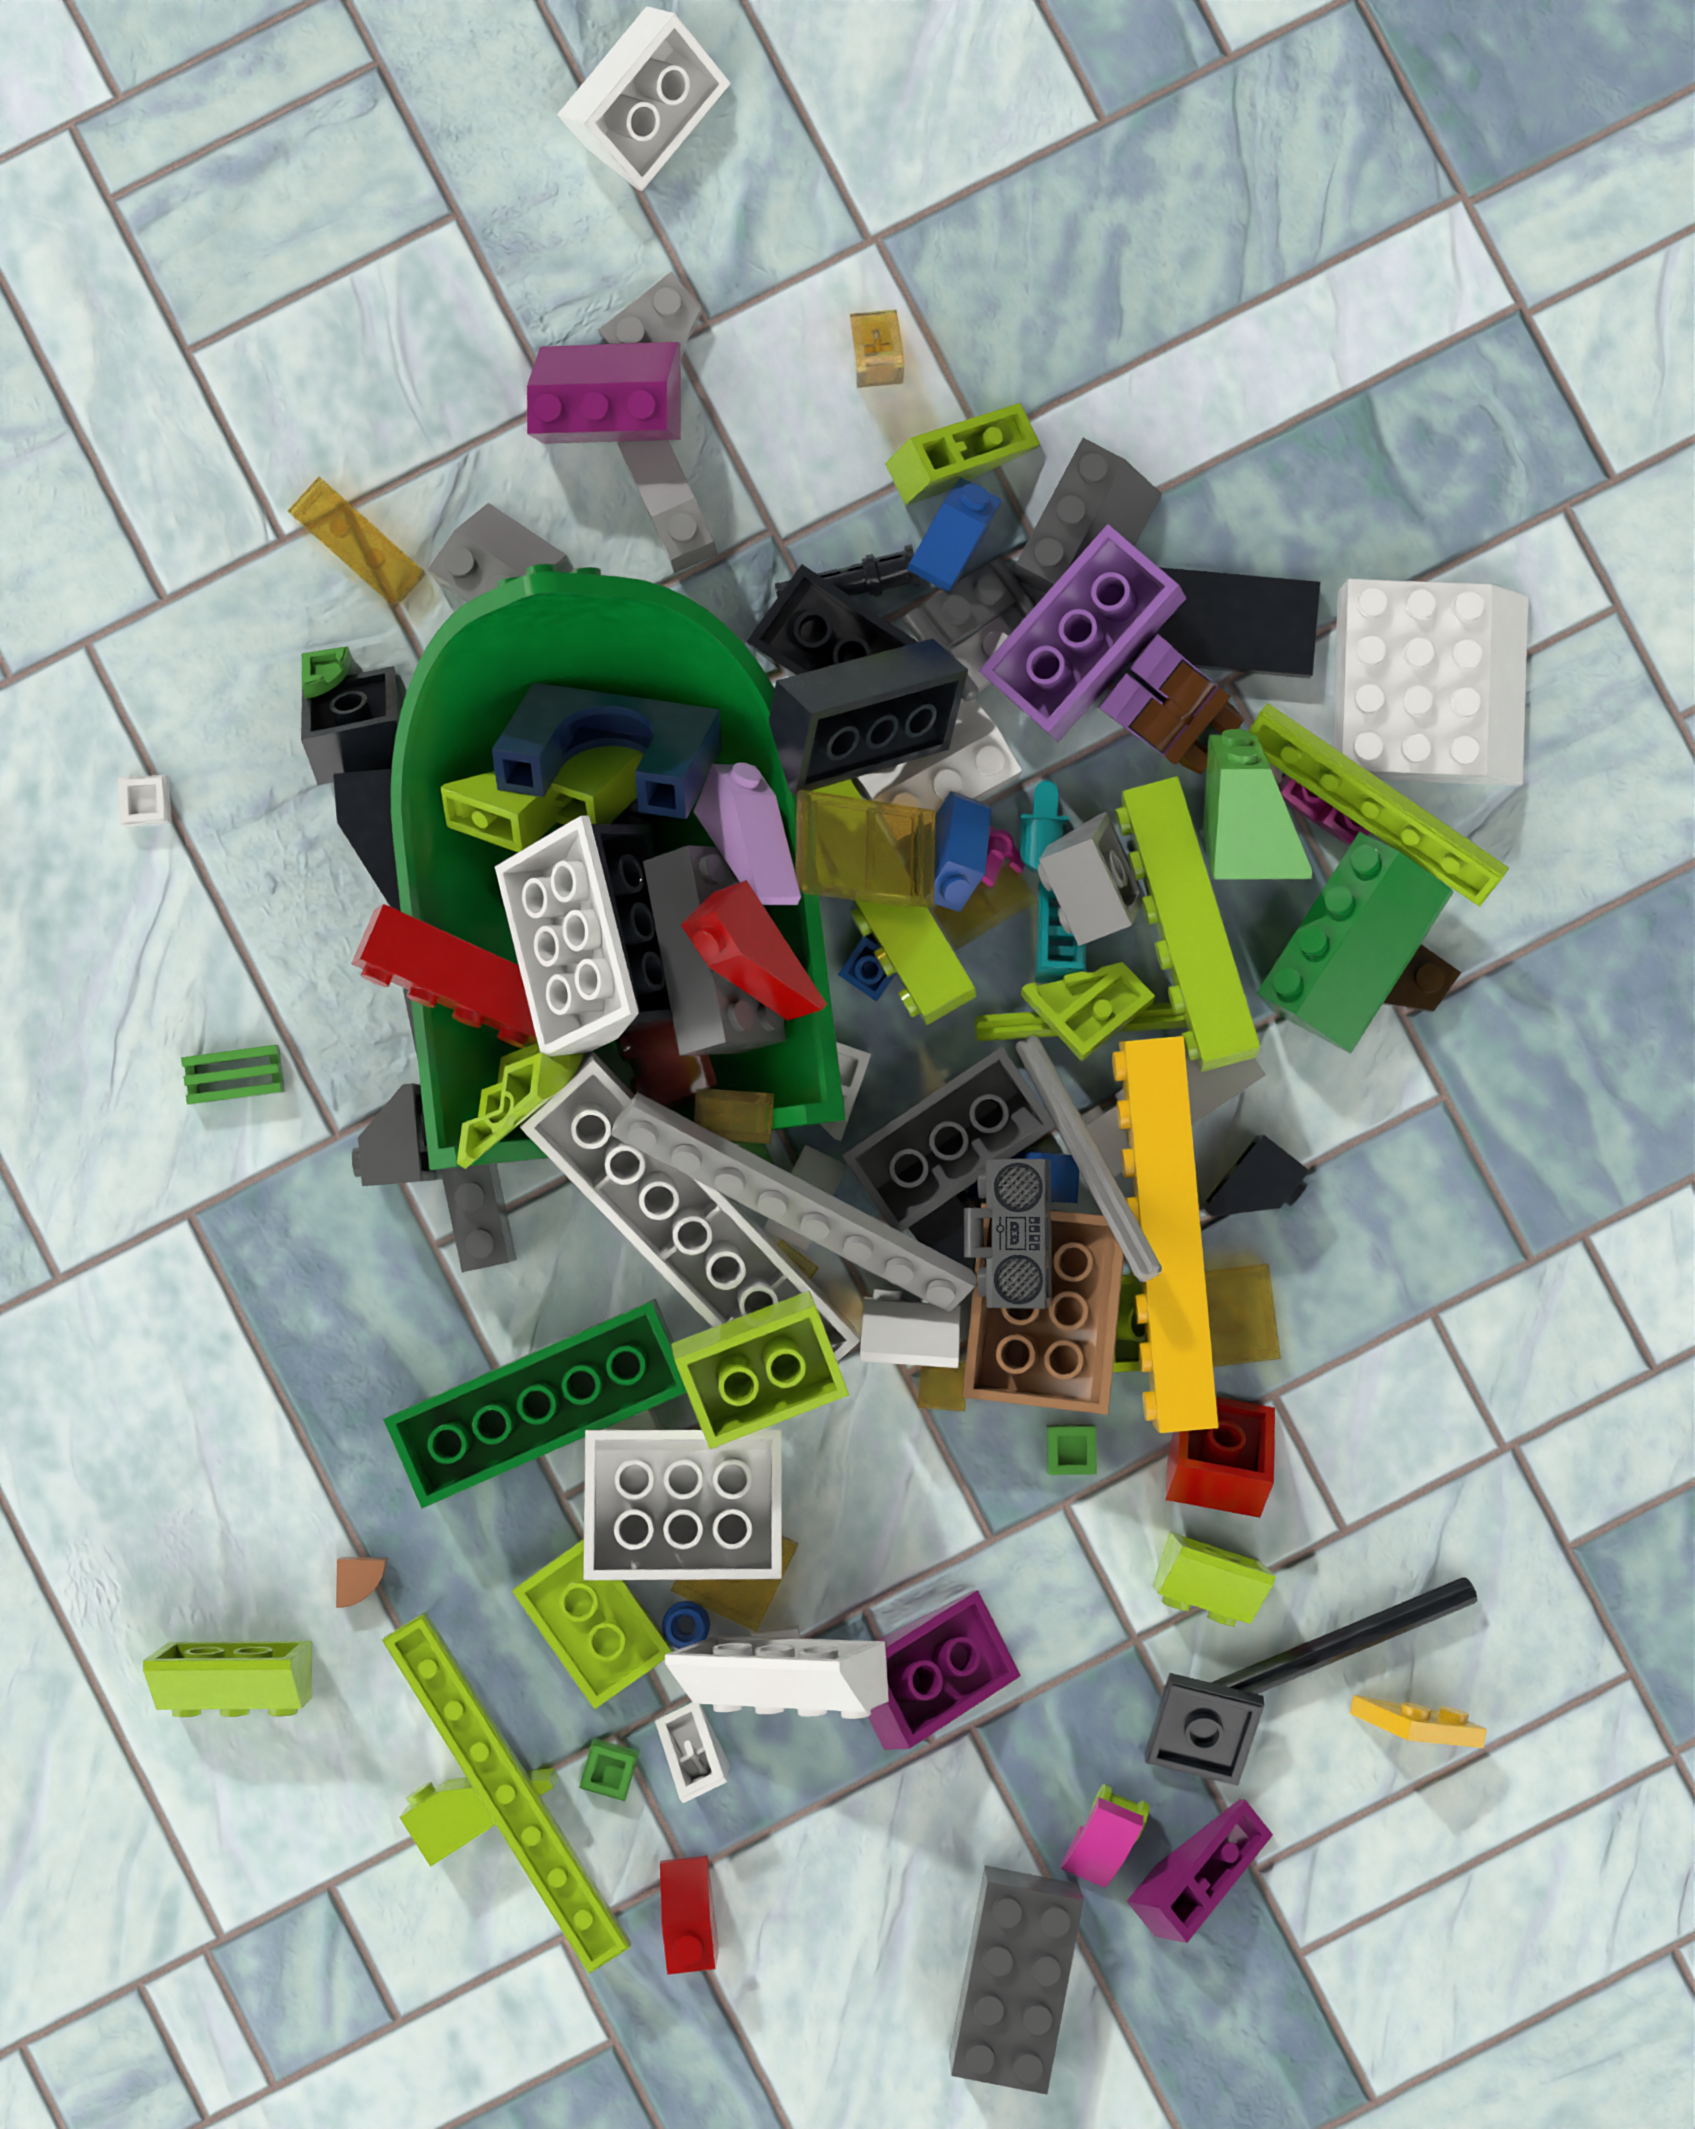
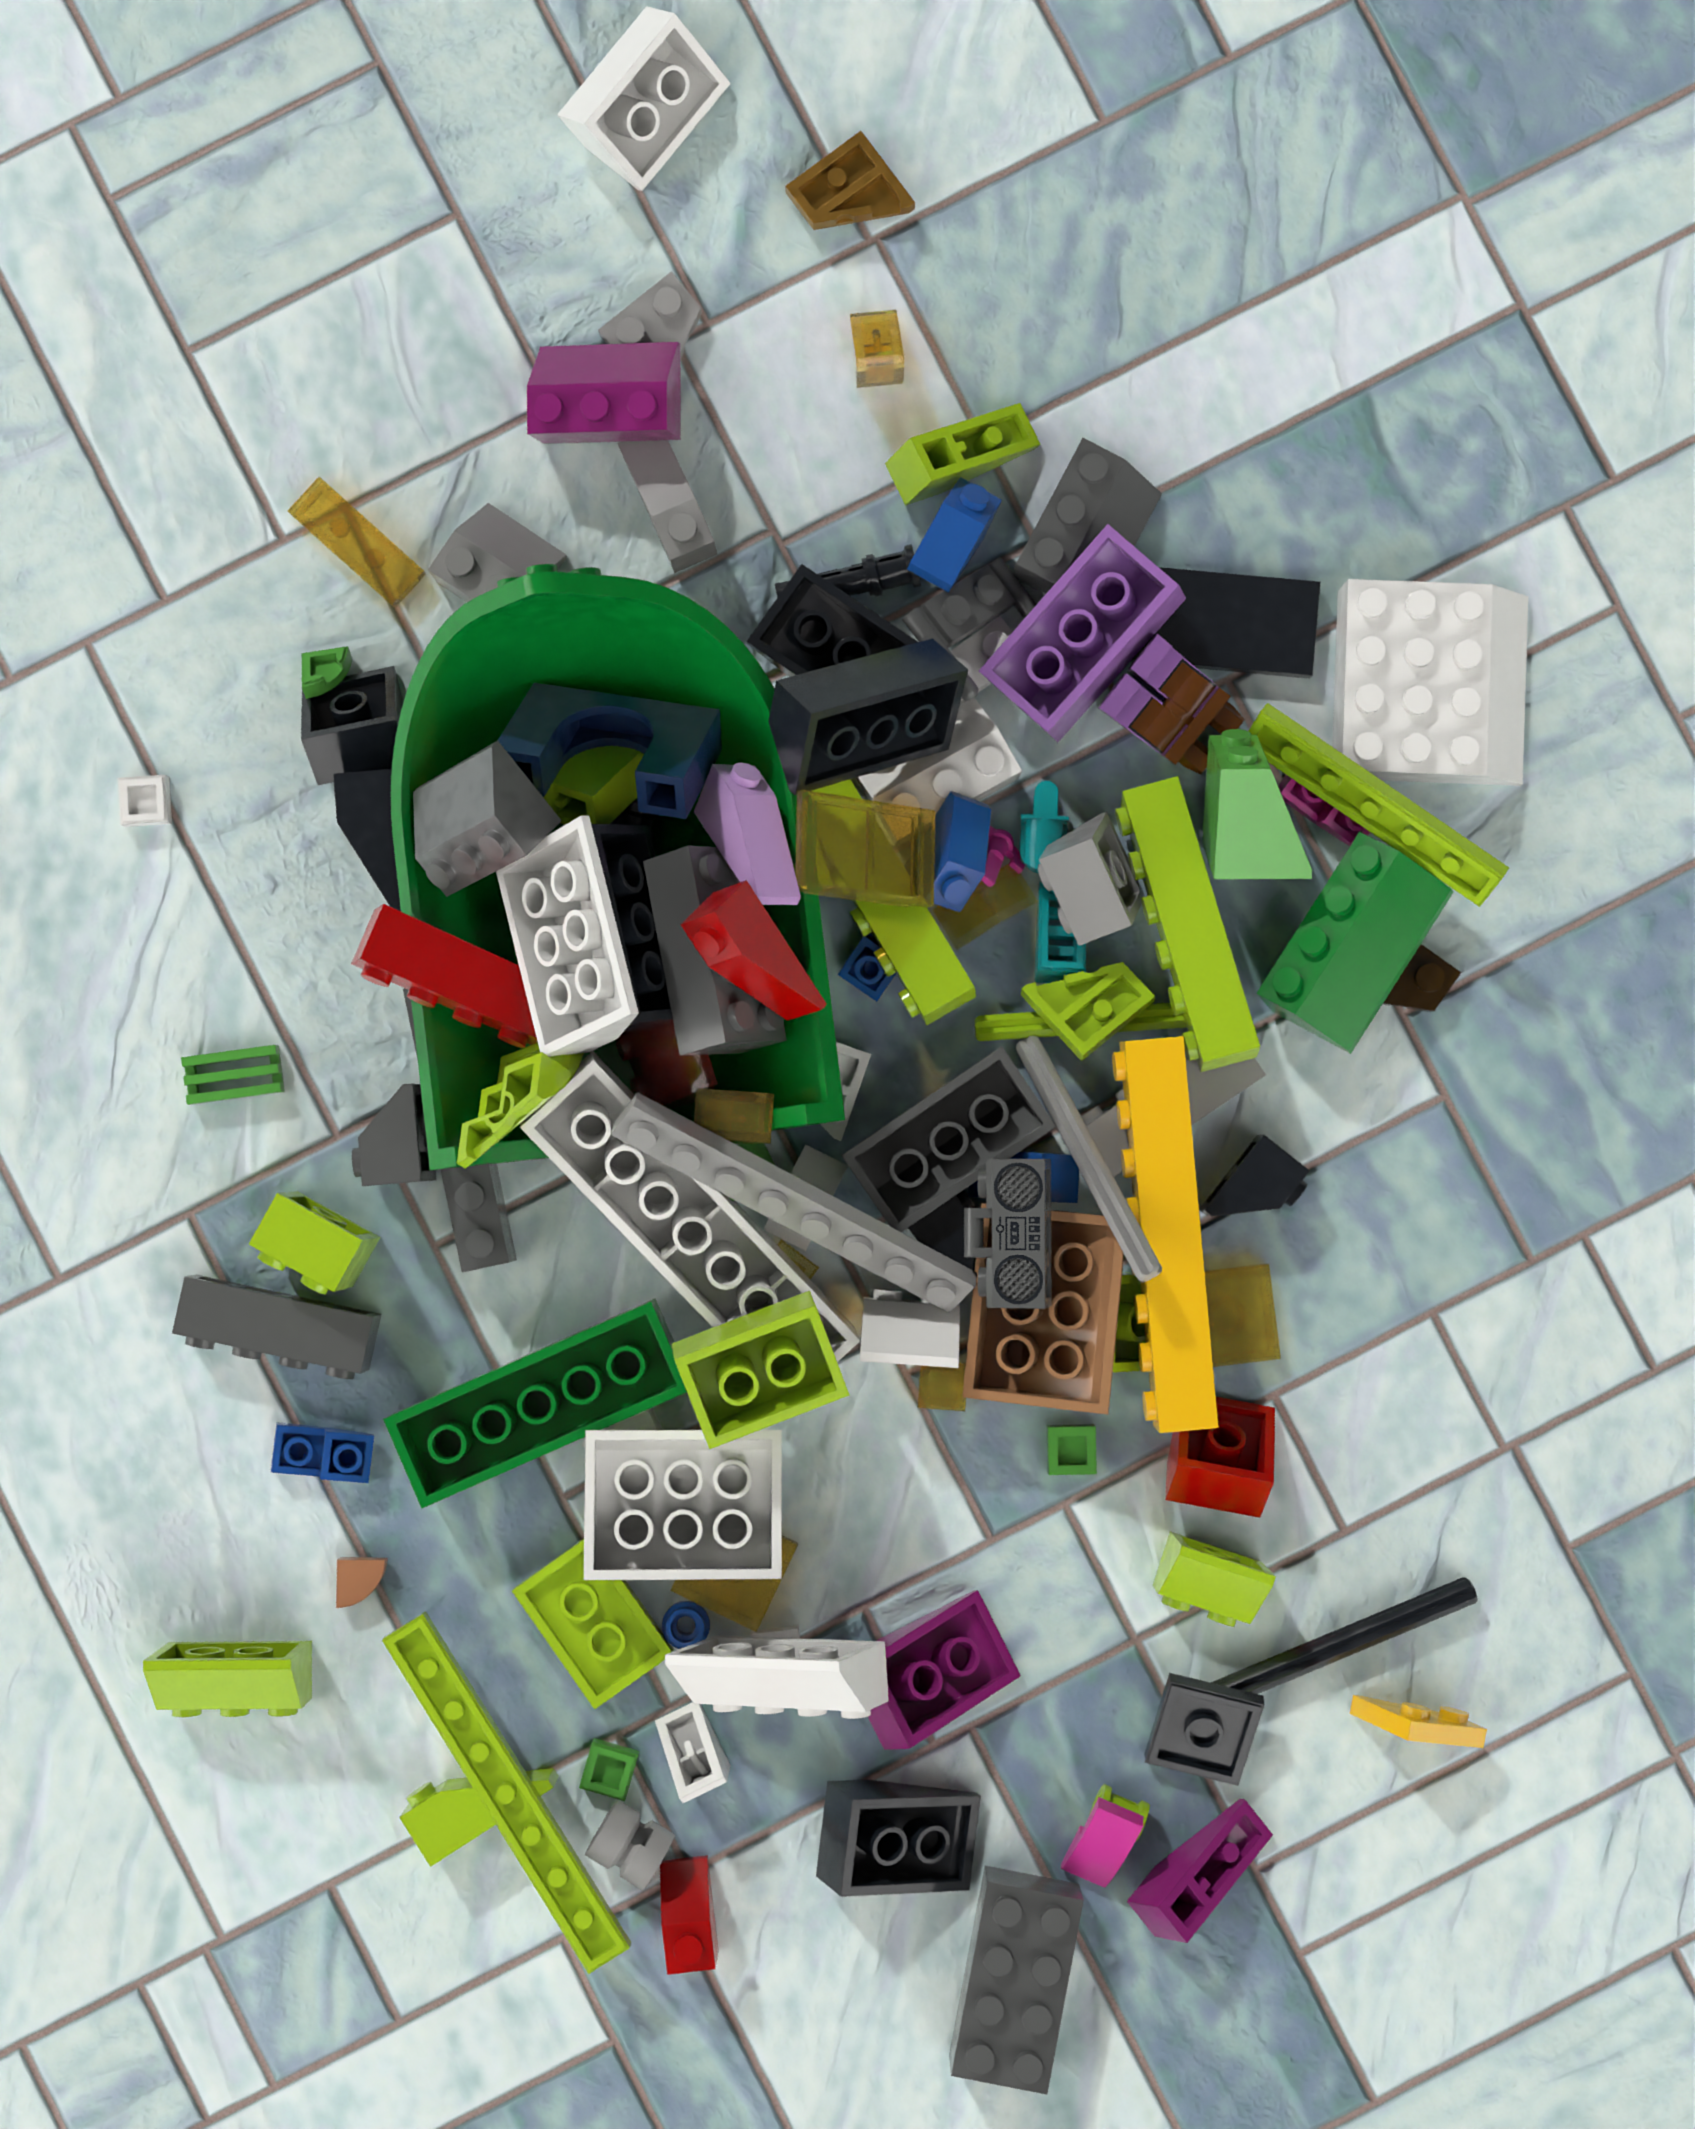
(277, 1325): none -> dark grey brick
(313, 1242): none -> lime brick
(322, 1452): none -> blue slope
(478, 819): none -> flat silver slope
(630, 1844): none -> light grey wheel
(849, 187): none -> pearl gold wing
(896, 1838): none -> black slope

